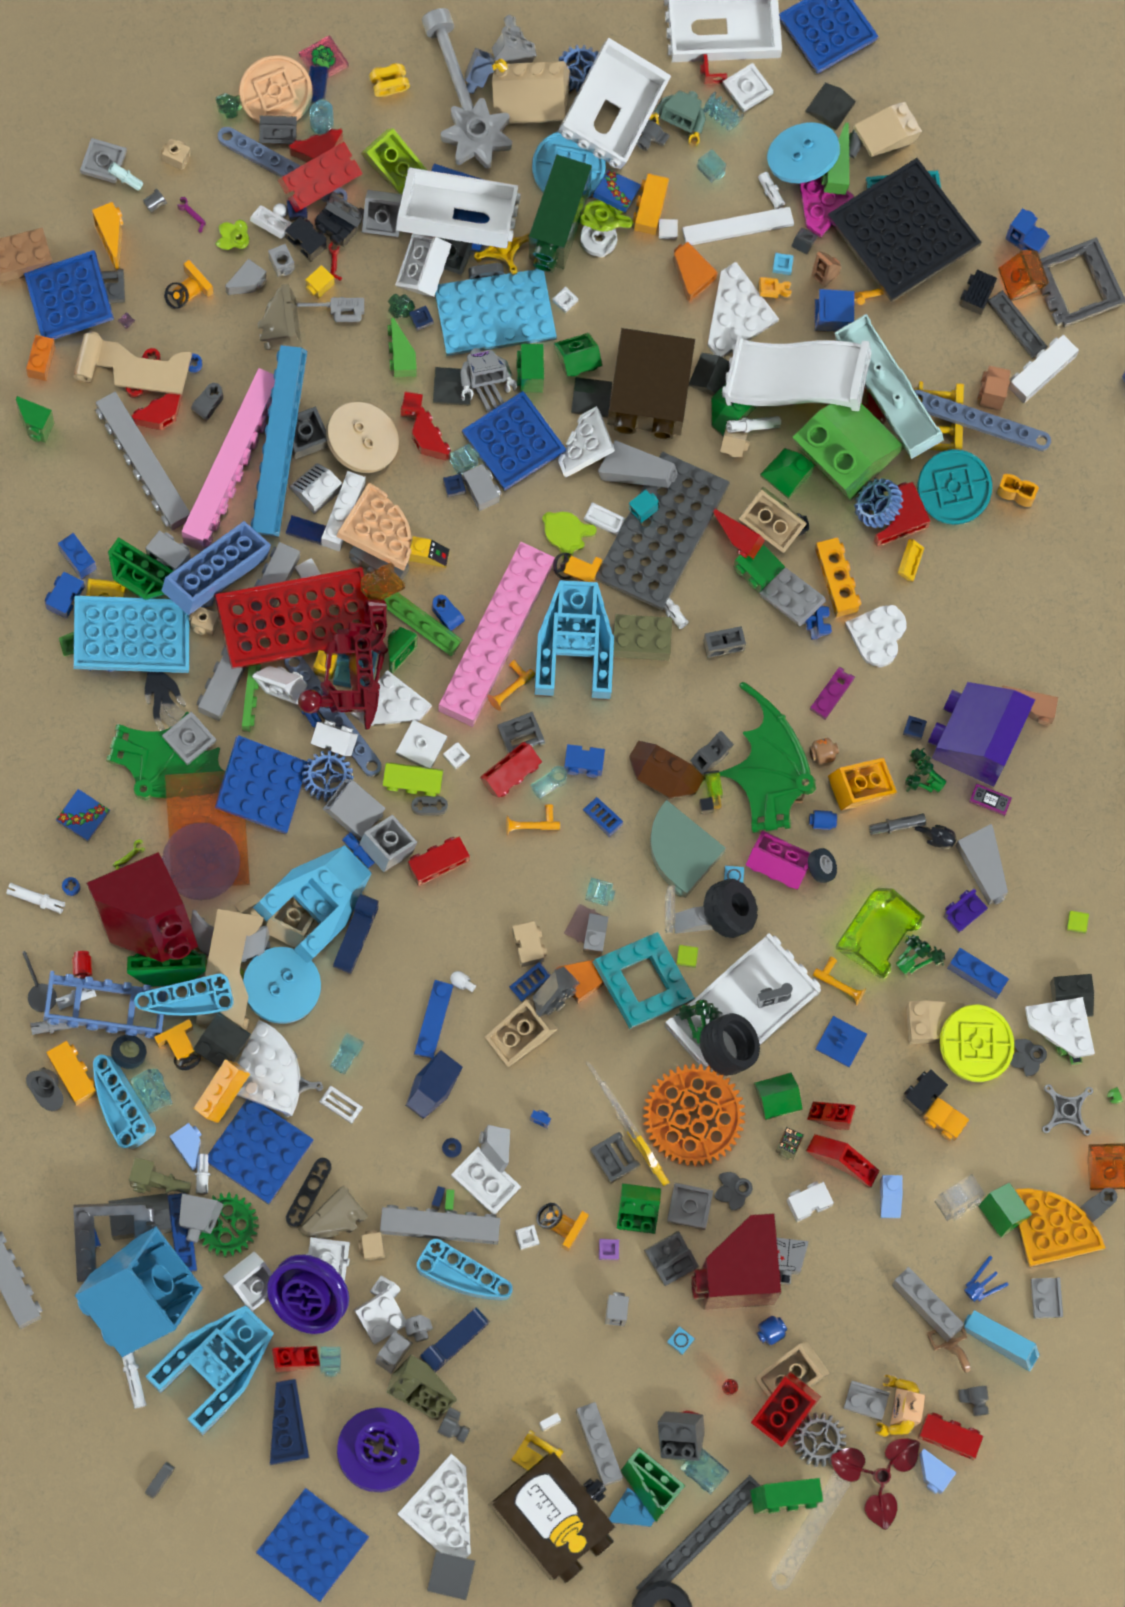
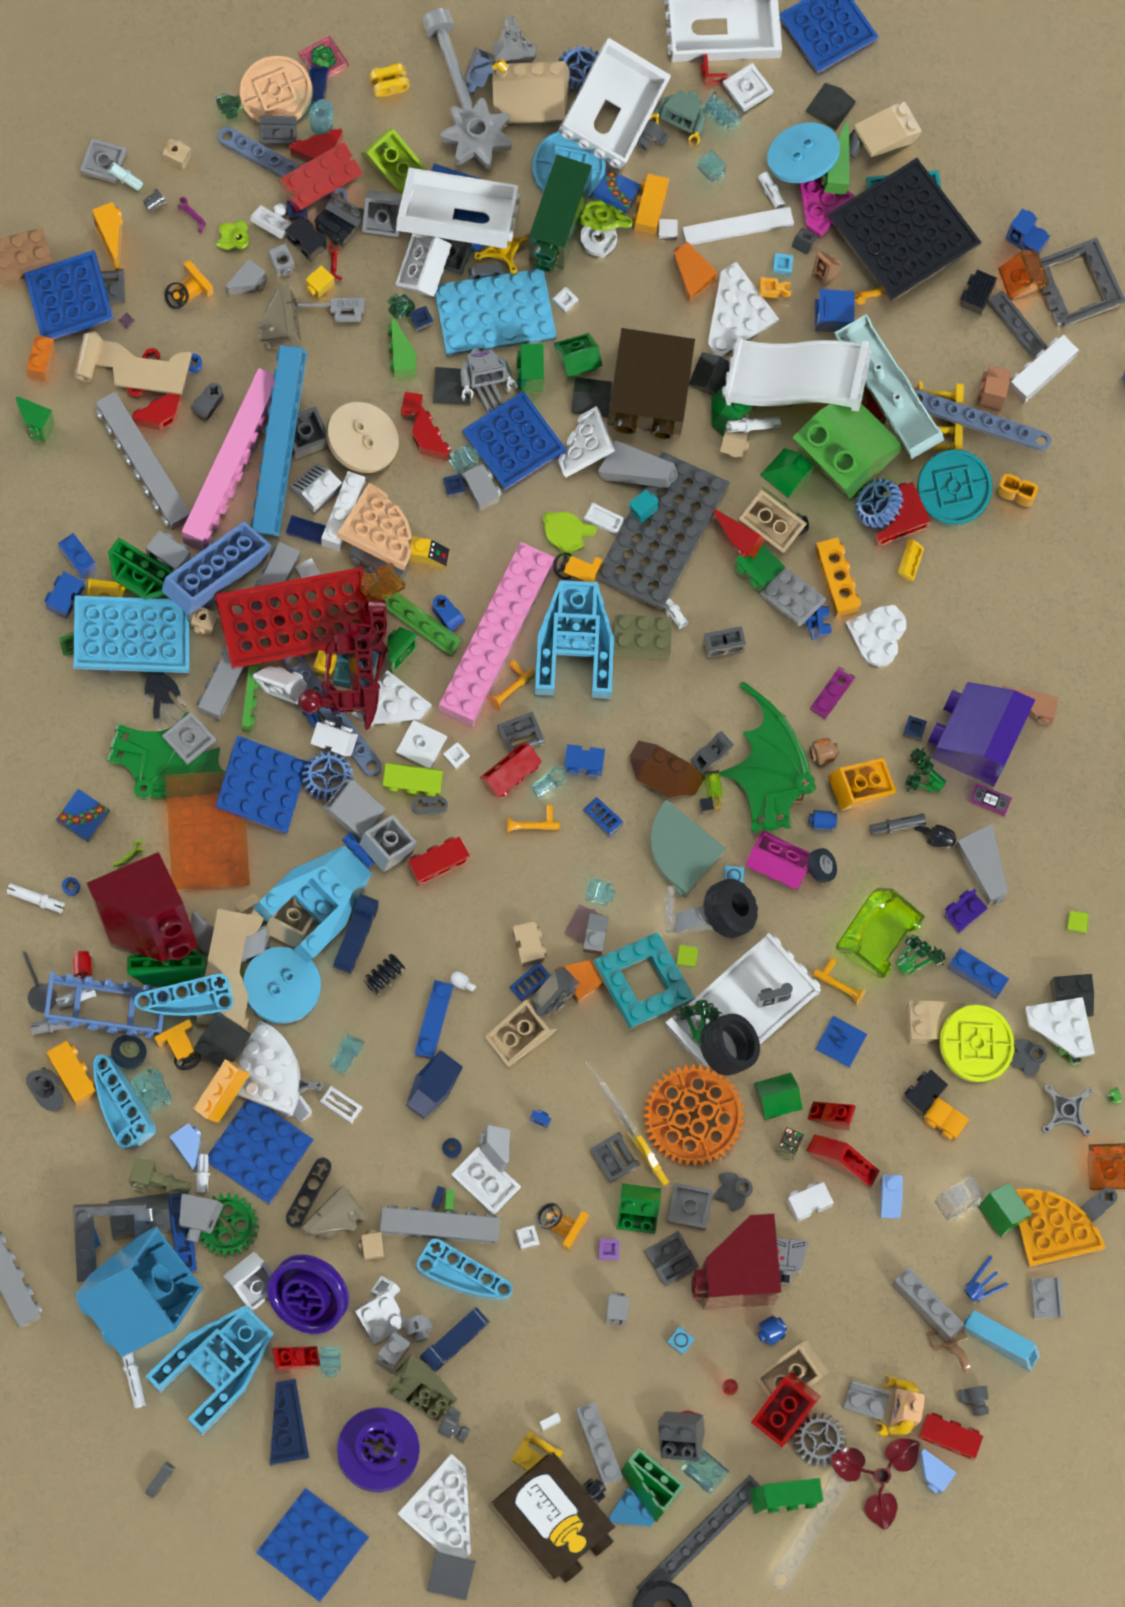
(202, 861): plate -> none
(302, 1110): none -> white slope
(332, 1252): white plate -> none
(384, 974): none -> black piece

